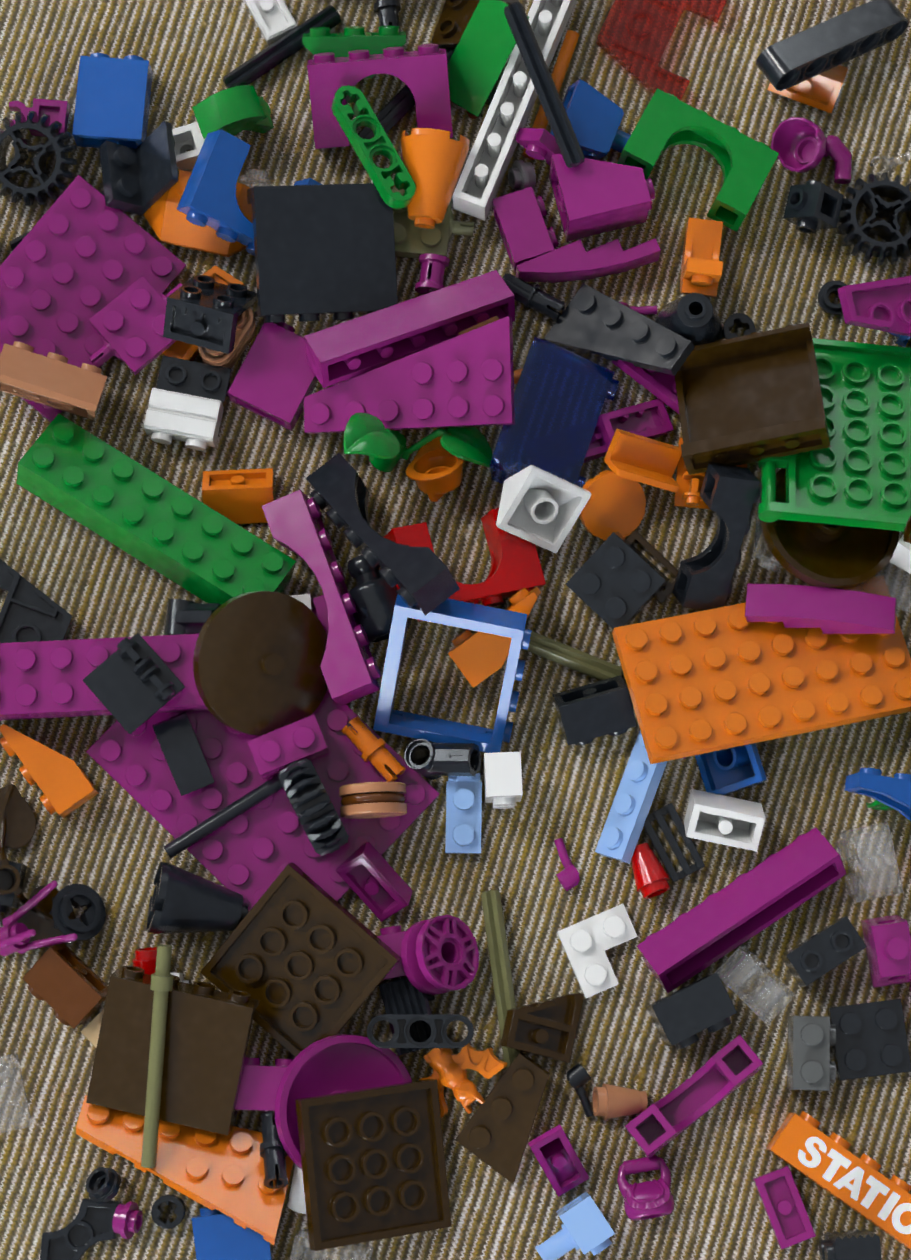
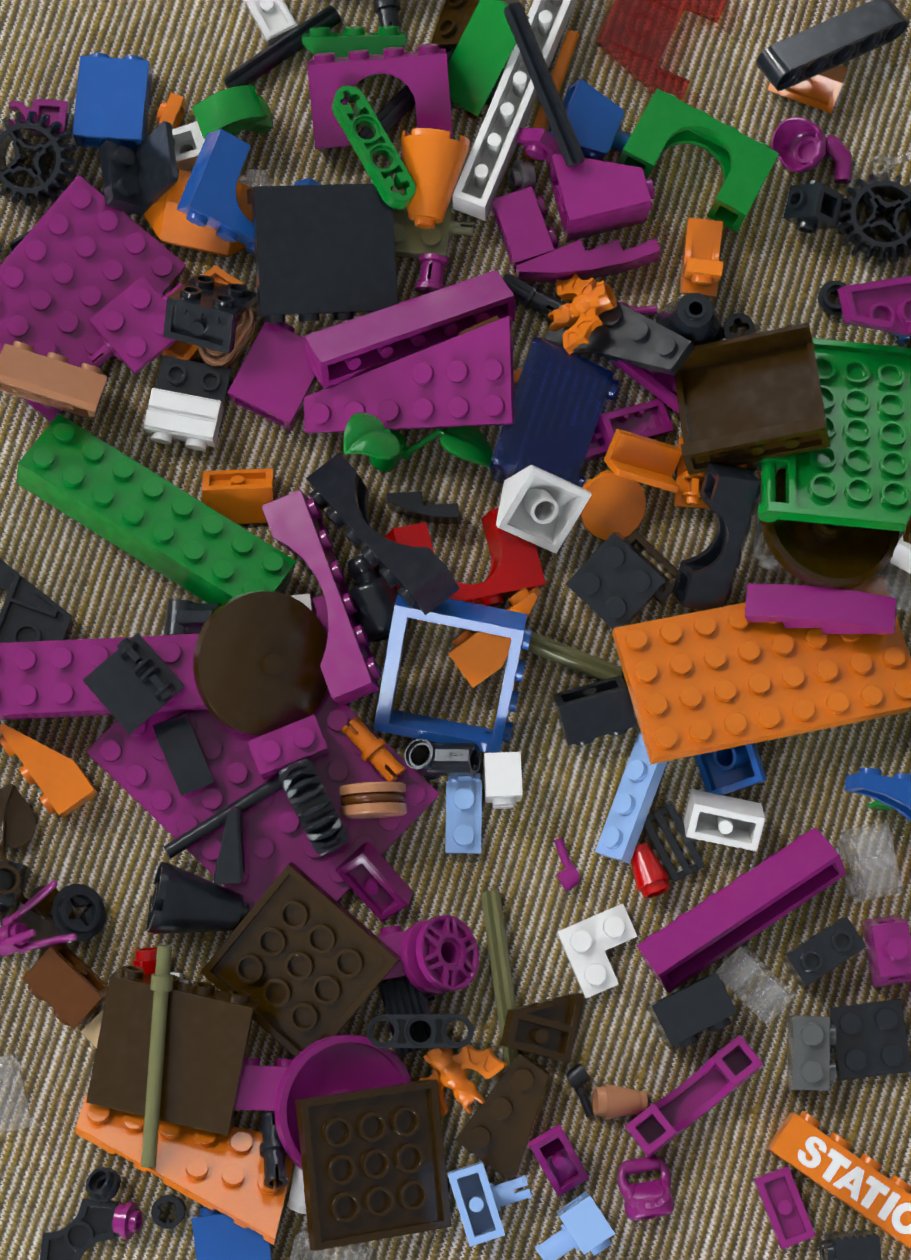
(172, 111): none -> orange plate
(231, 857): none -> black slope
(412, 506): none -> black slope
(435, 470): orange piece -> none
(481, 1201): none -> light blue brick
(588, 302): none -> orange animal

